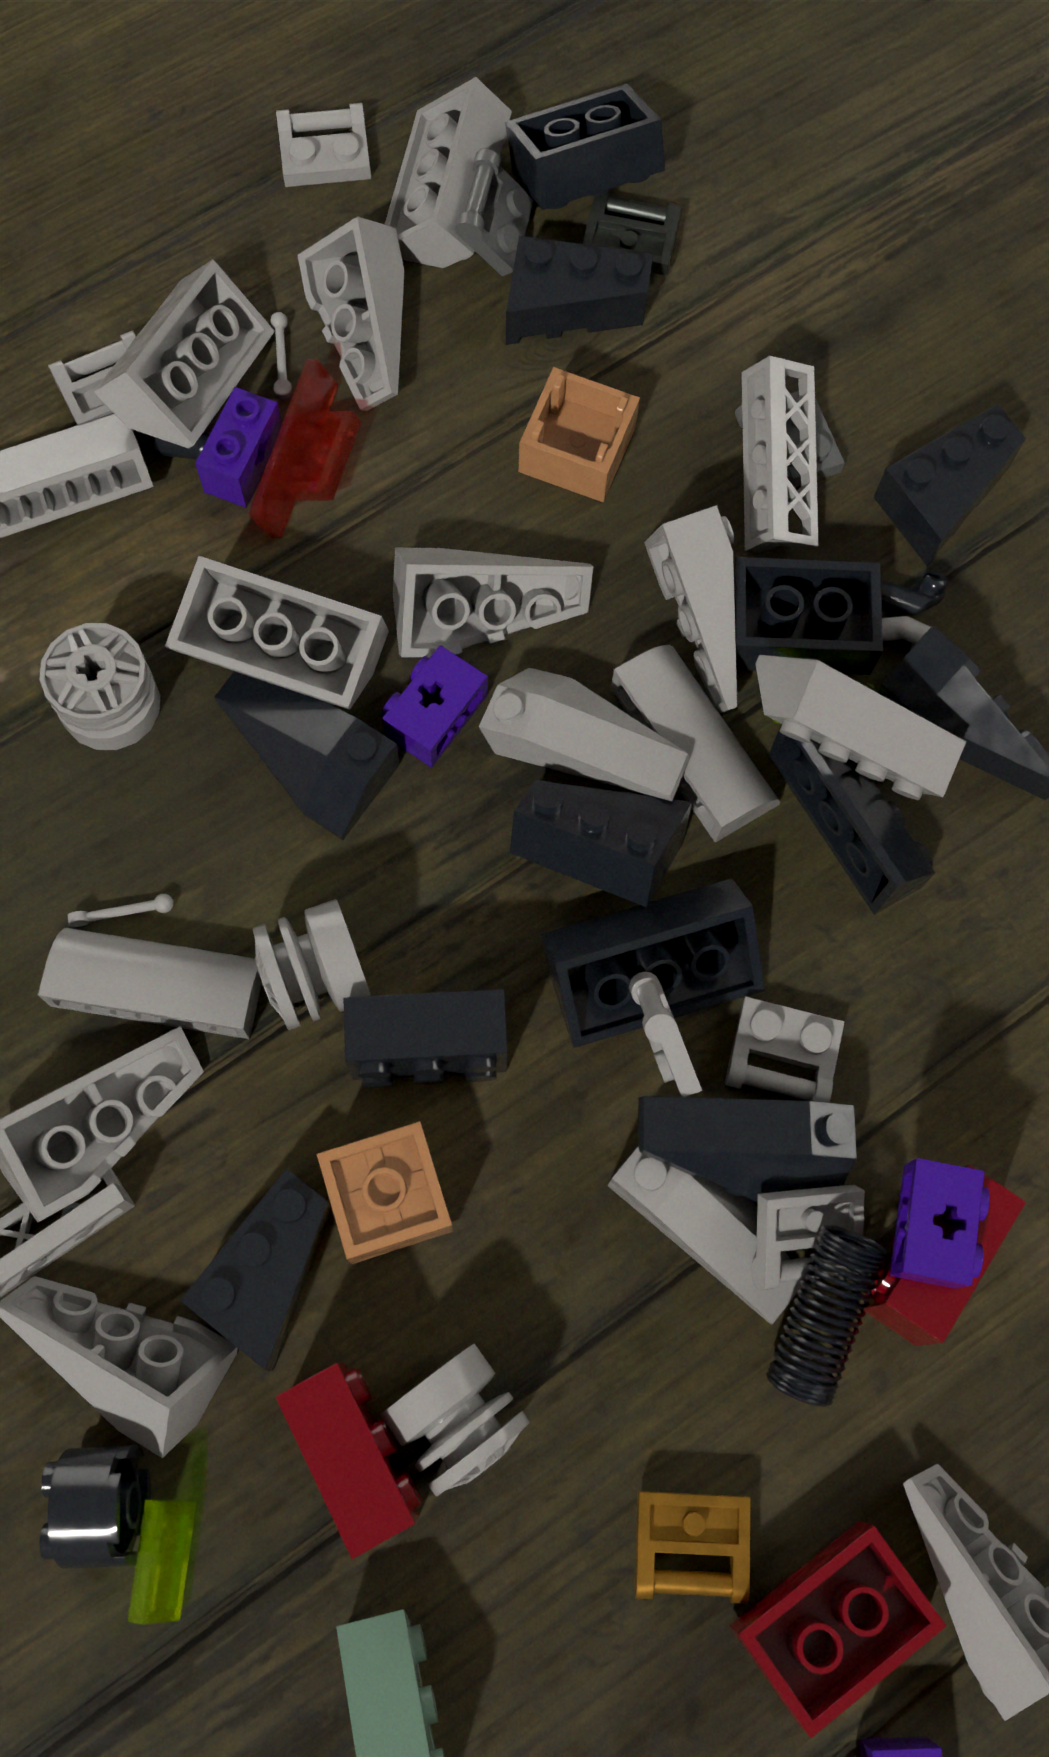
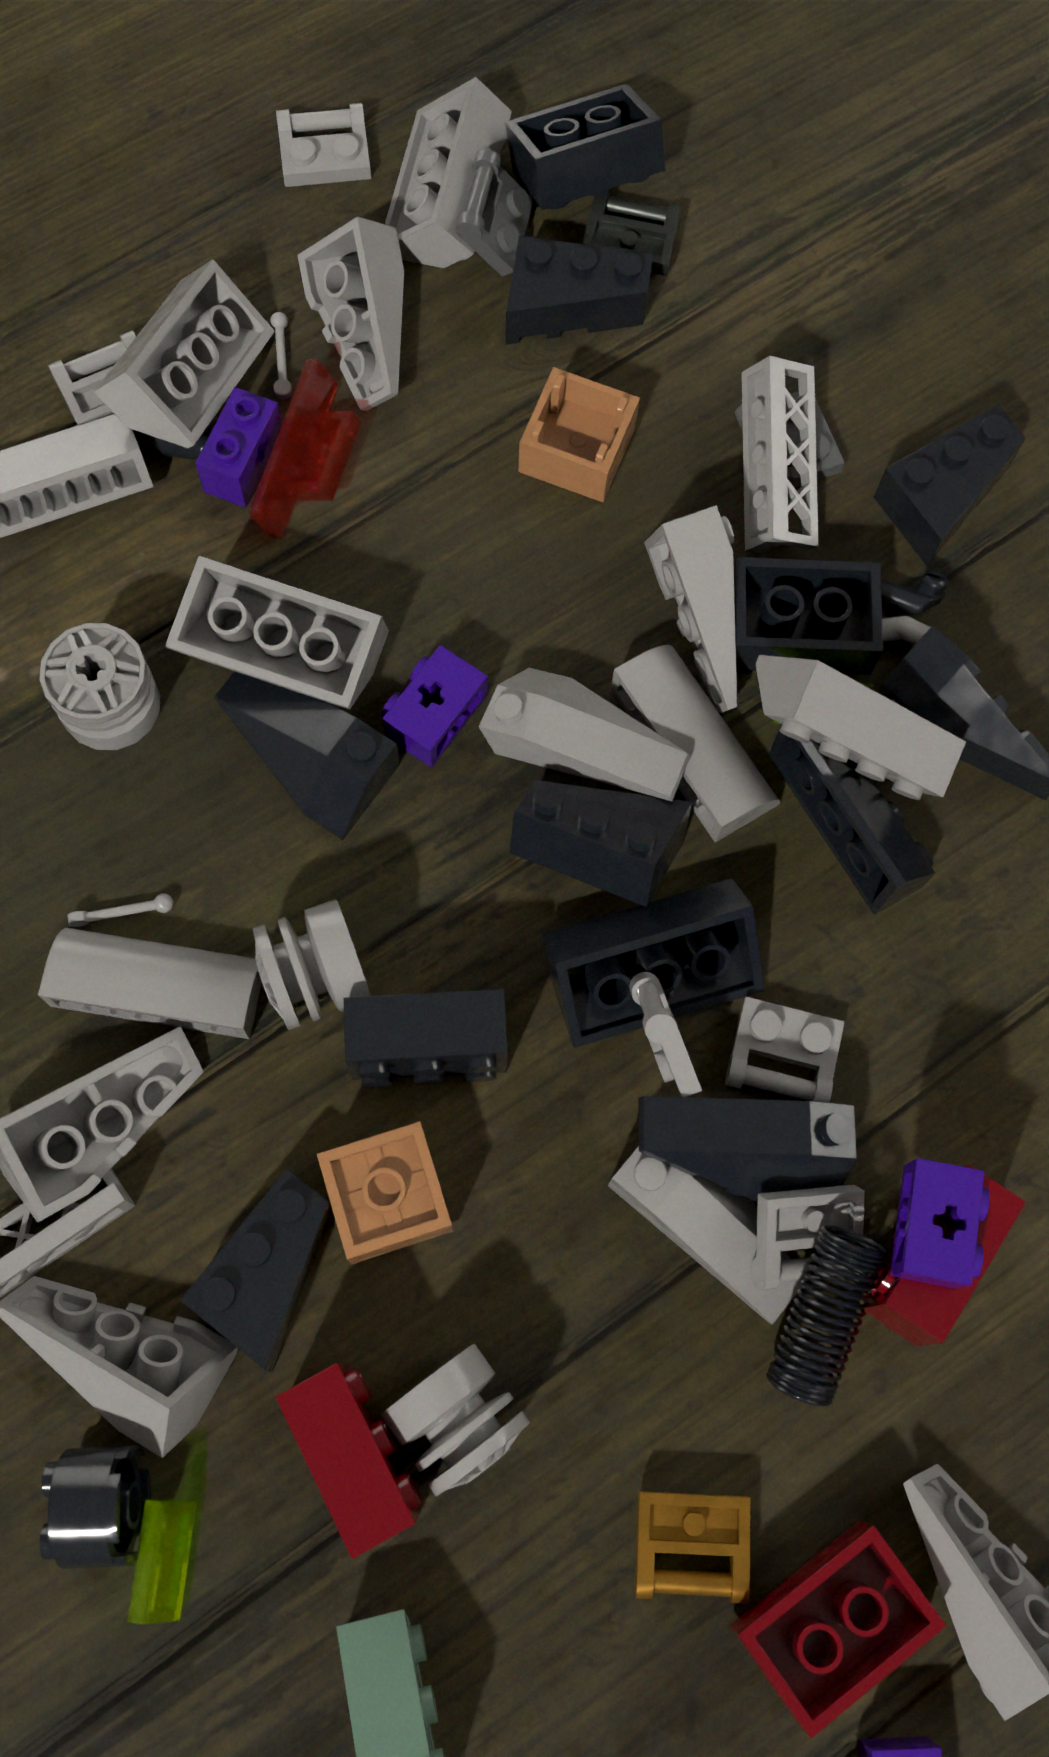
(480, 596): light grey wedge -> none

